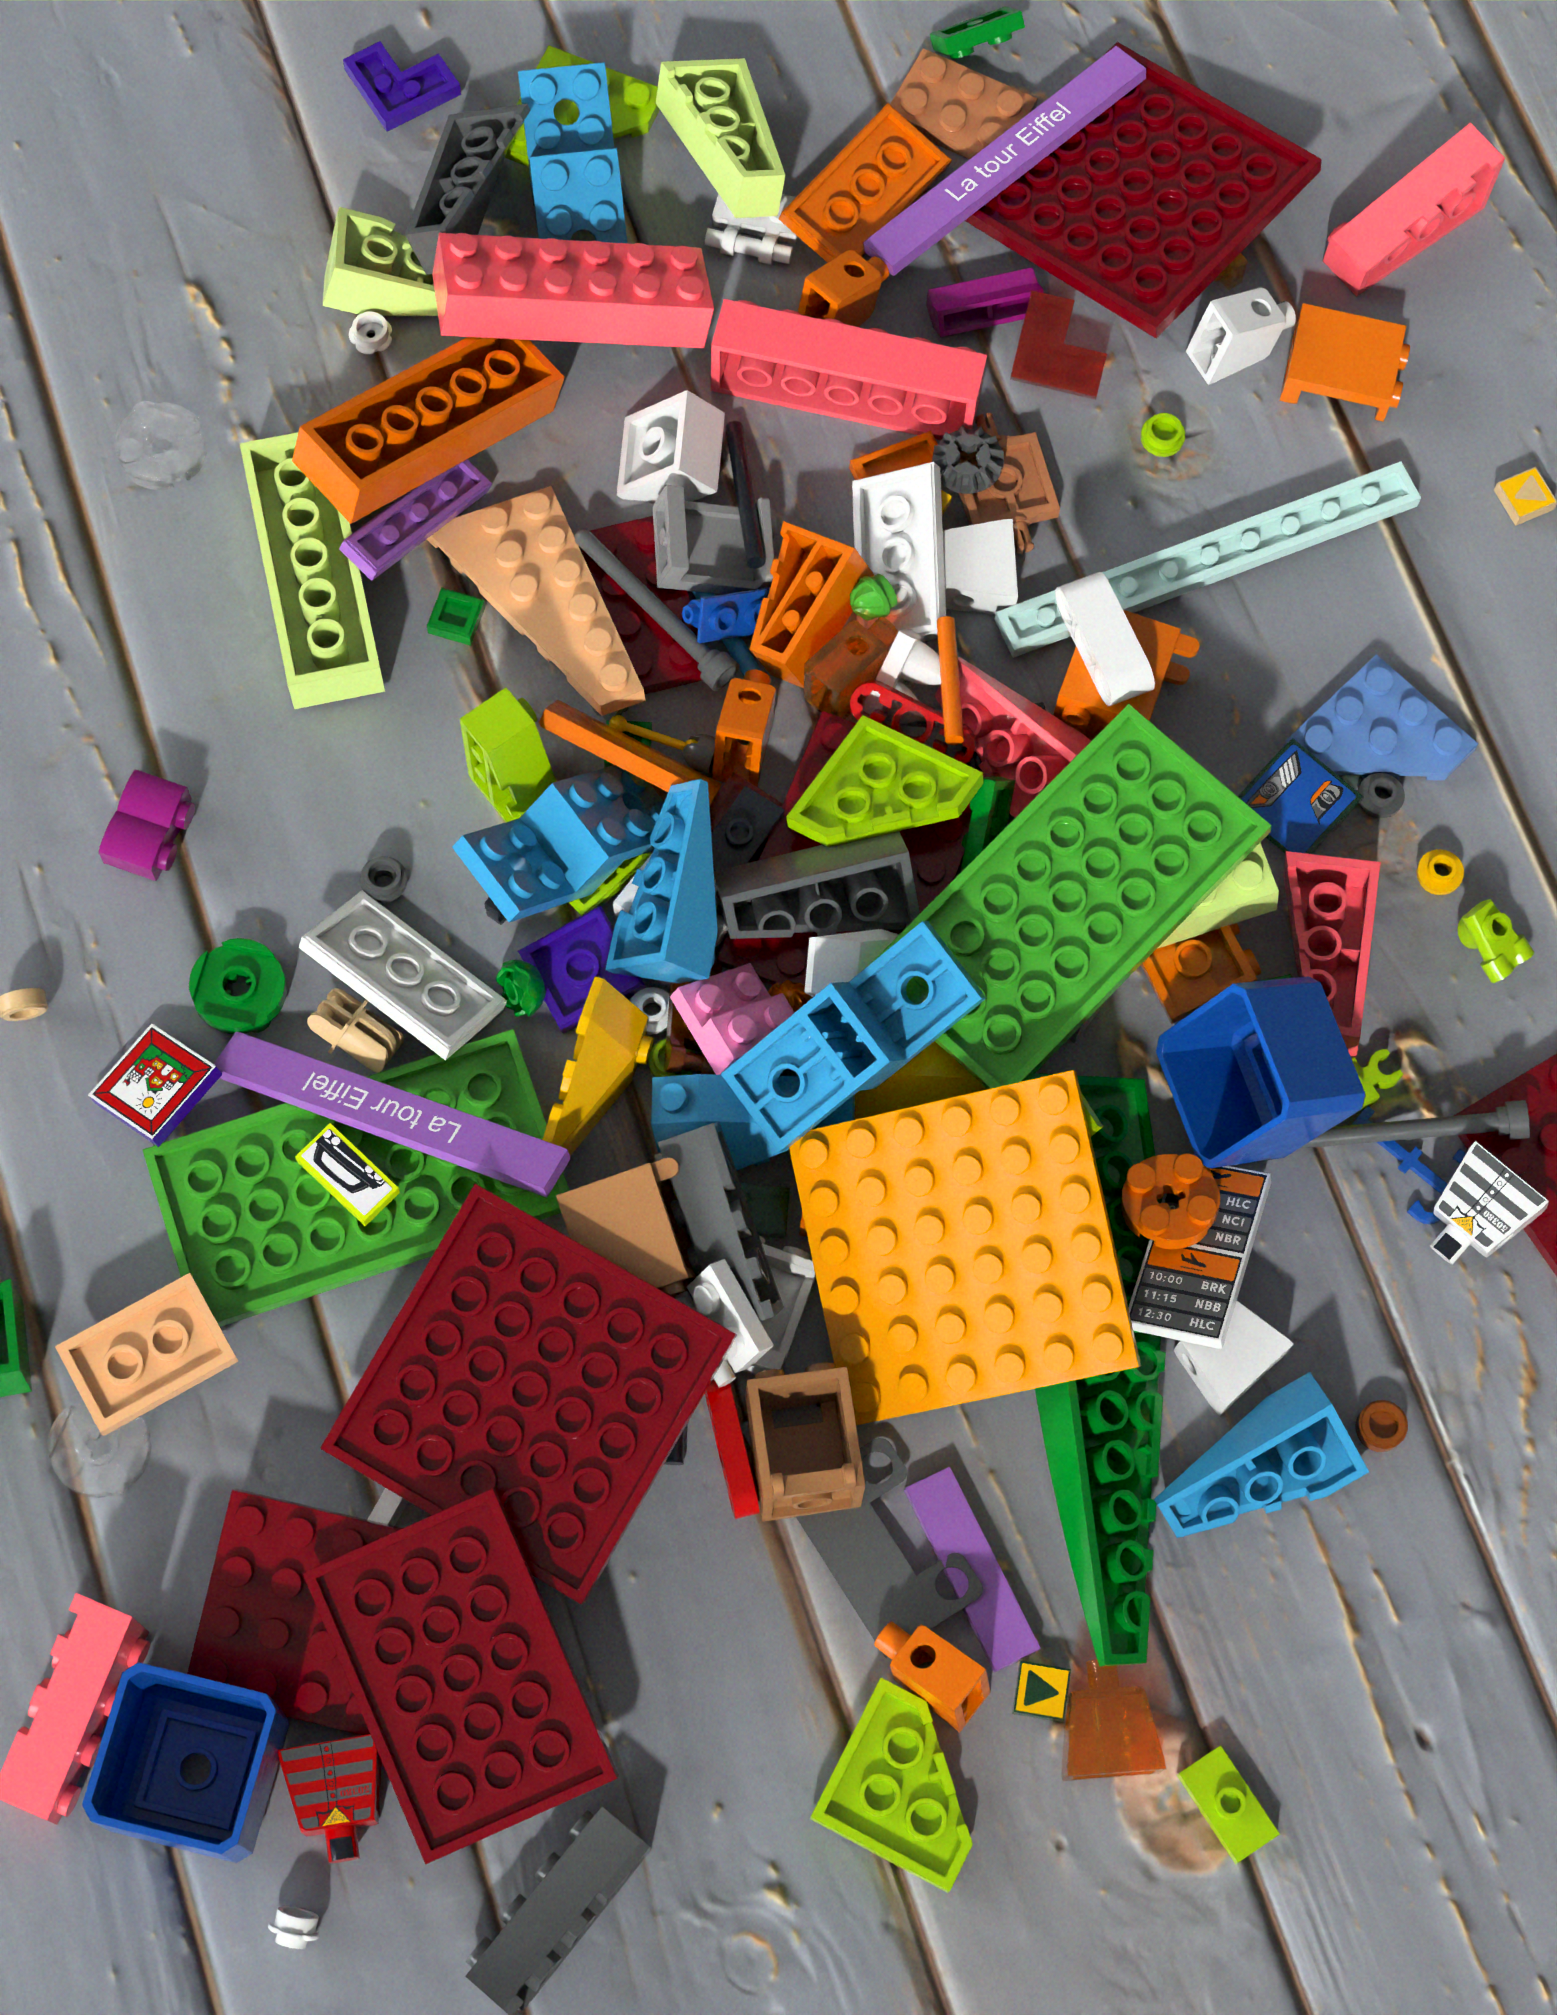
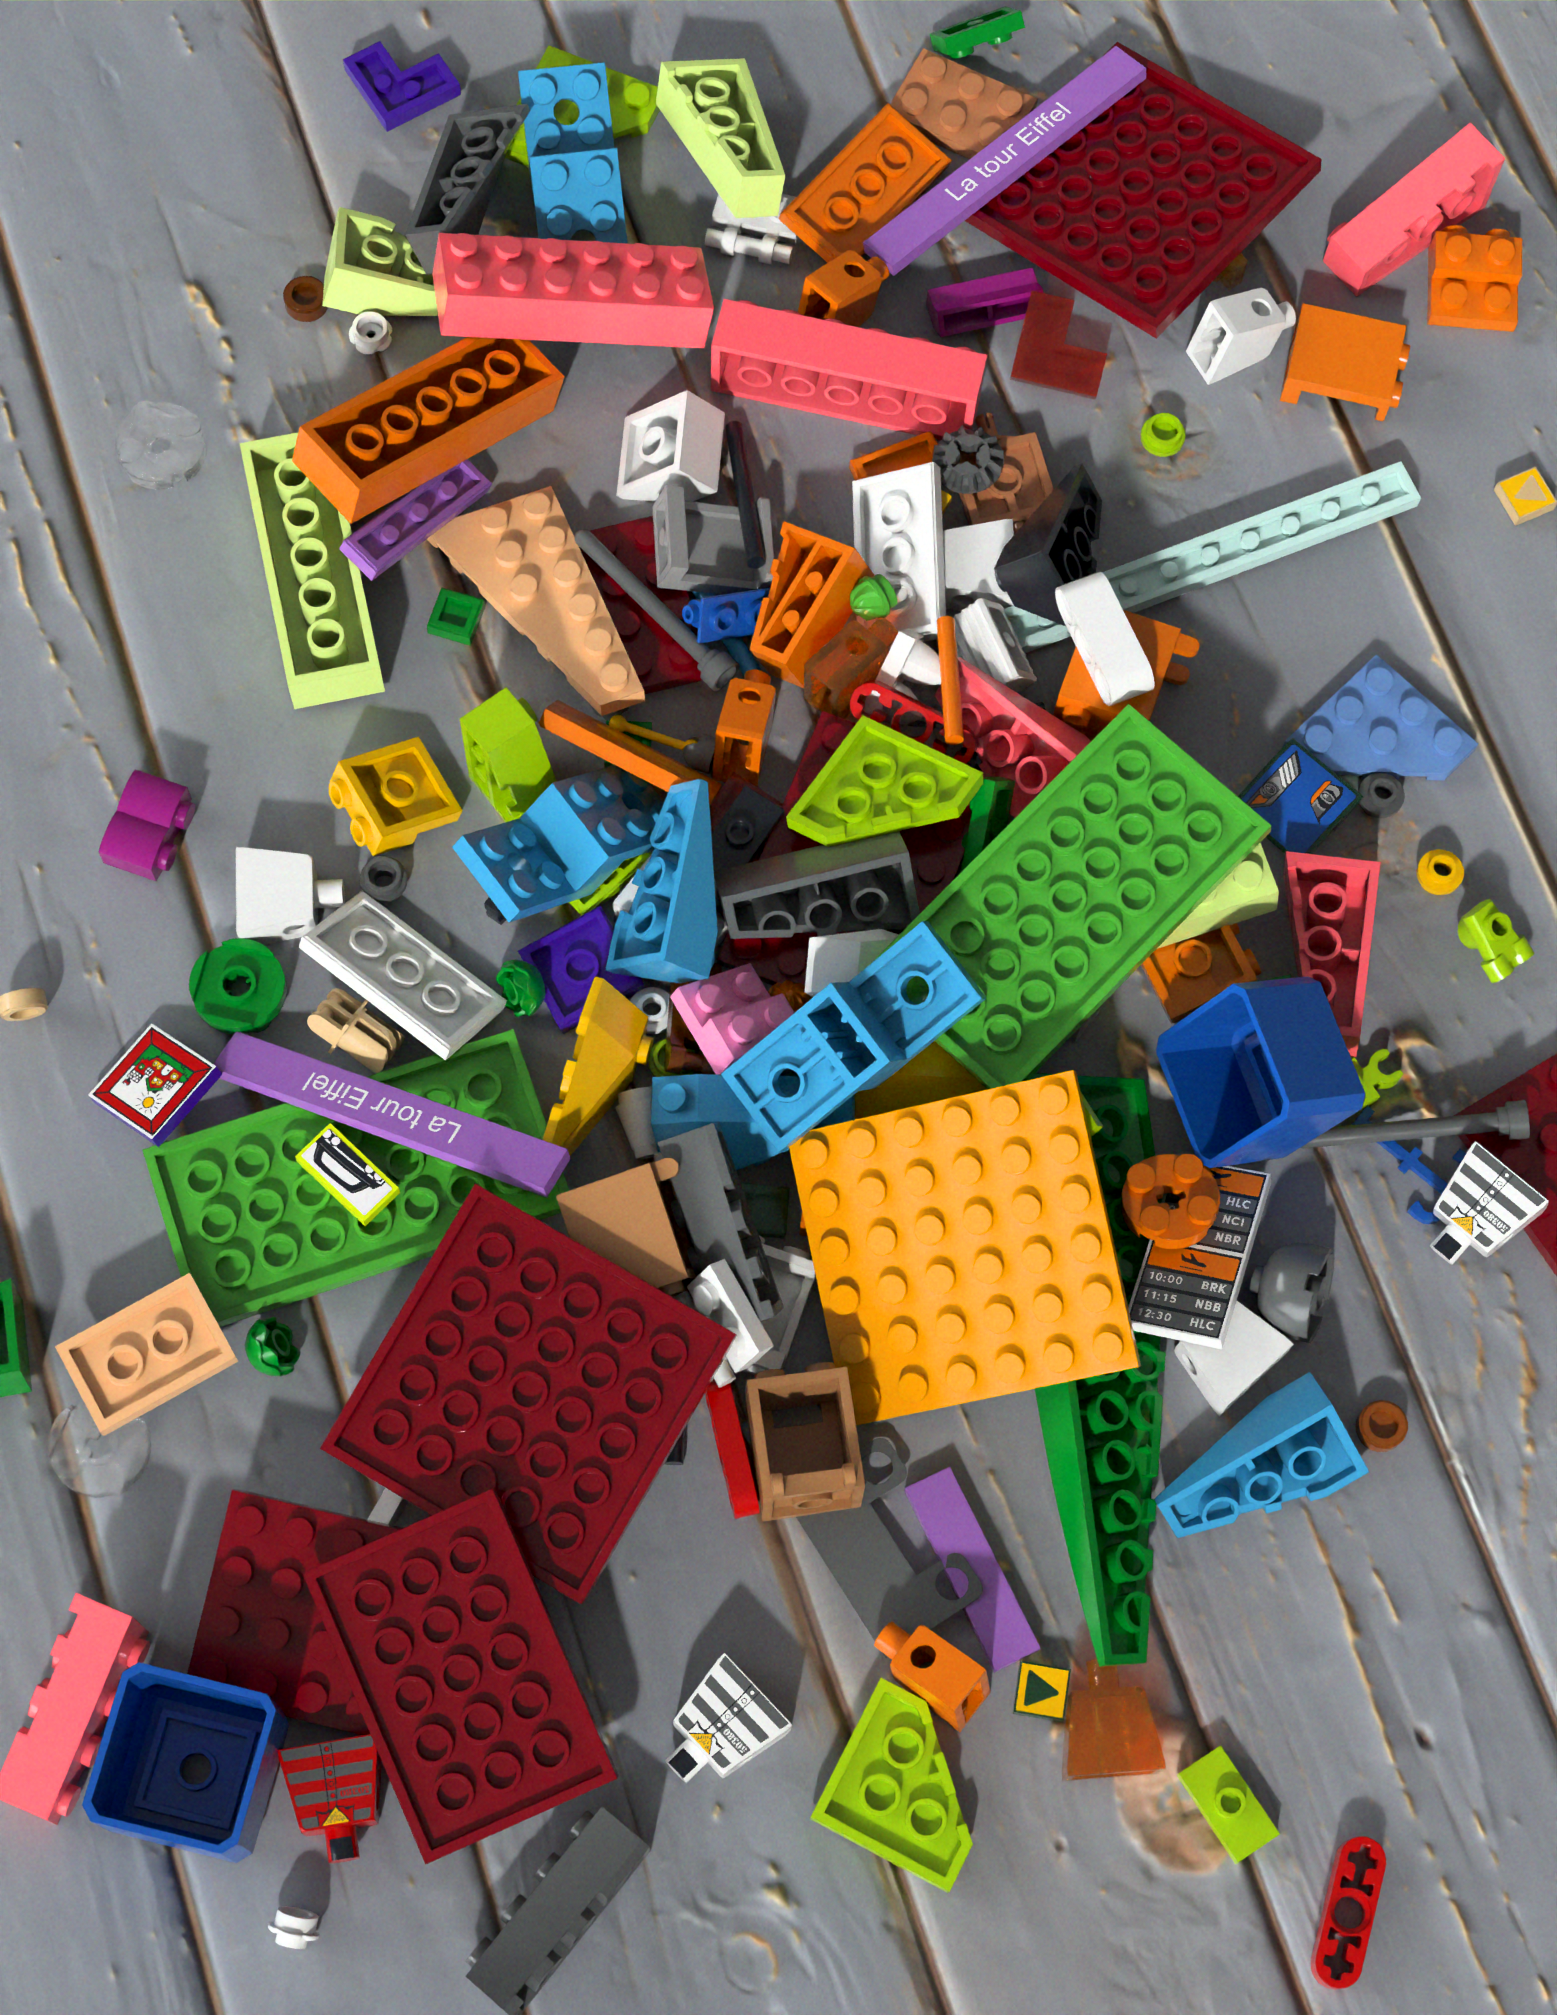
(271, 1347): none -> green plate
(280, 895): none -> white torso
(304, 299): none -> reddish brown tile
(392, 795): none -> yellow plate
(635, 1116): none -> white cone
(725, 1723): none -> torso
(990, 644): none -> white brick
(1052, 546): none -> black wedge
(1293, 1288): none -> dark grey cylinder
(1351, 1954): none -> red beam
(1474, 279): none -> orange plate

